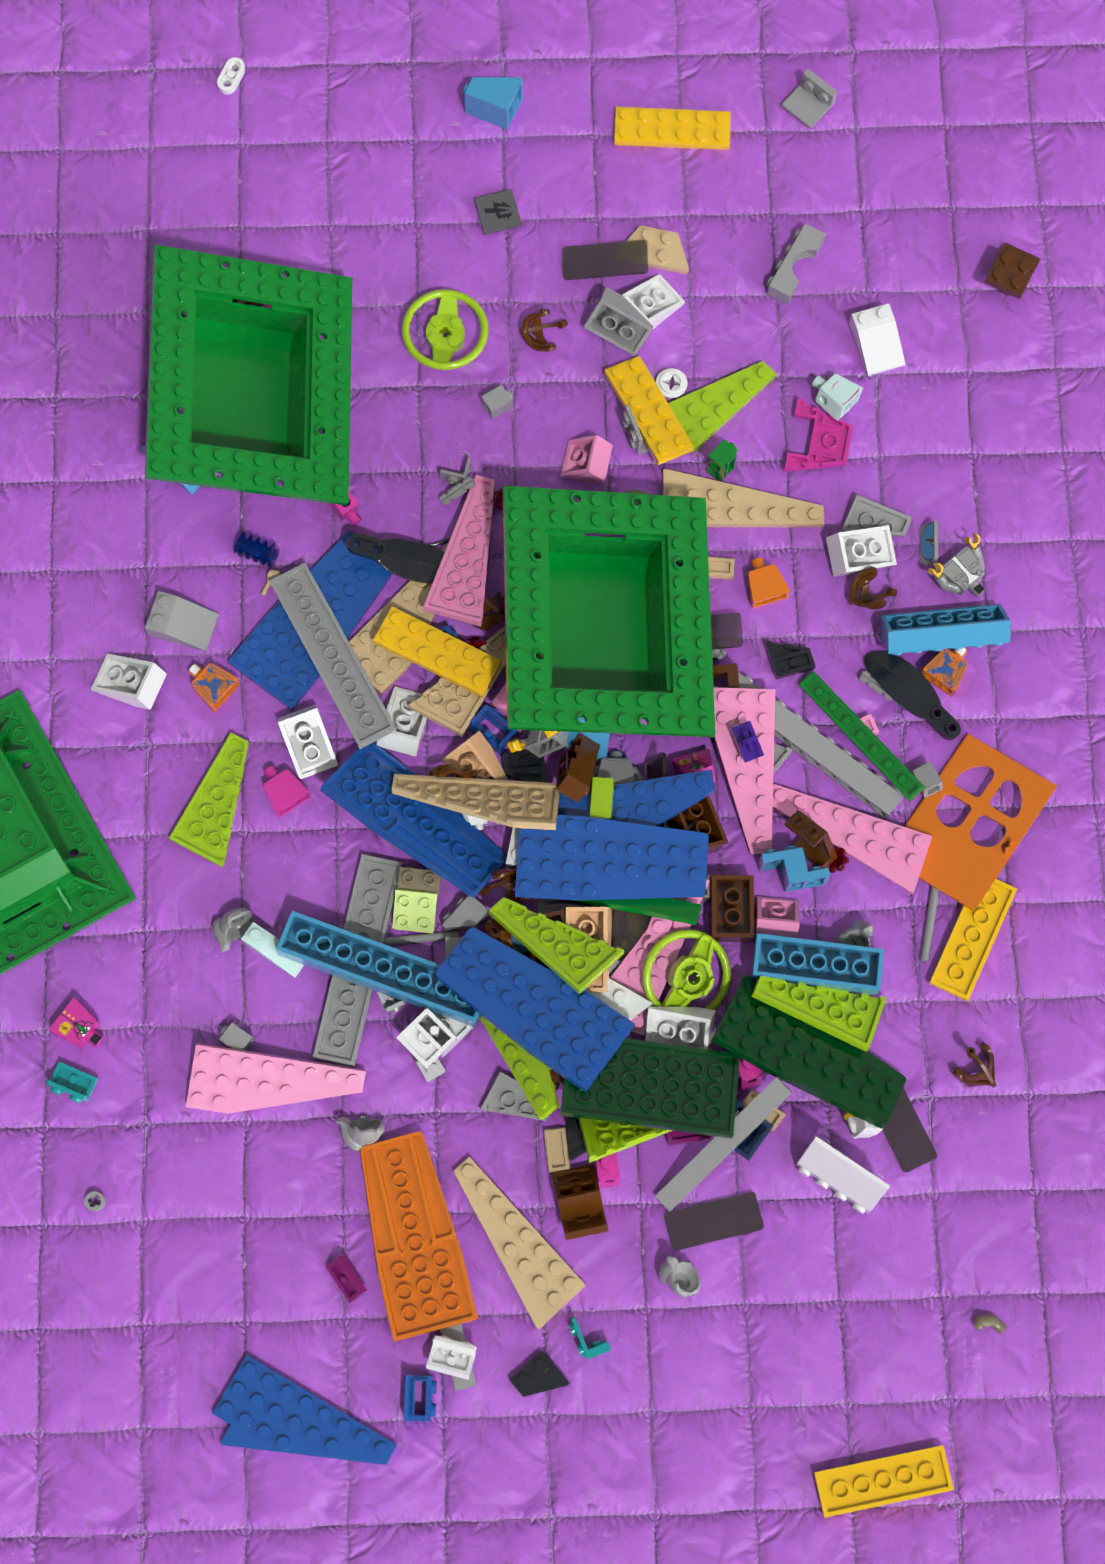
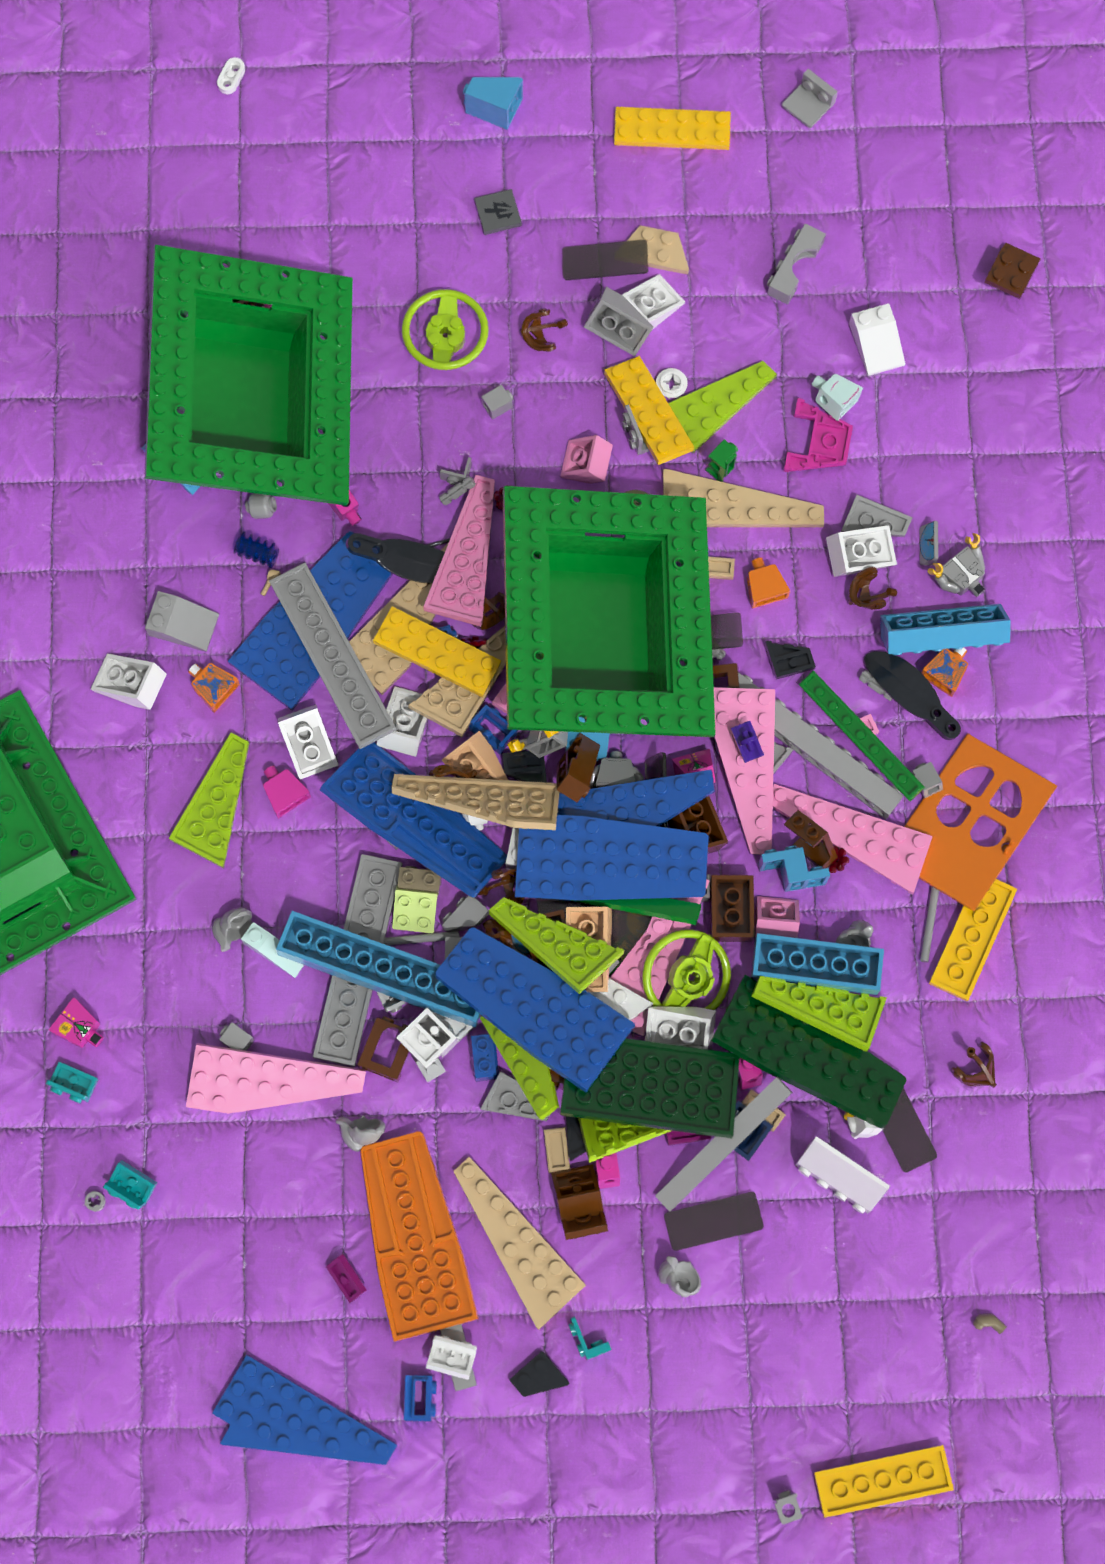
(130, 1185): none -> teal bracket
(261, 506): none -> light grey head
(365, 1062): none -> reddish brown panel
(484, 1058): none -> blue window
(602, 798): lime tile -> none
(787, 1498): none -> light grey bracket

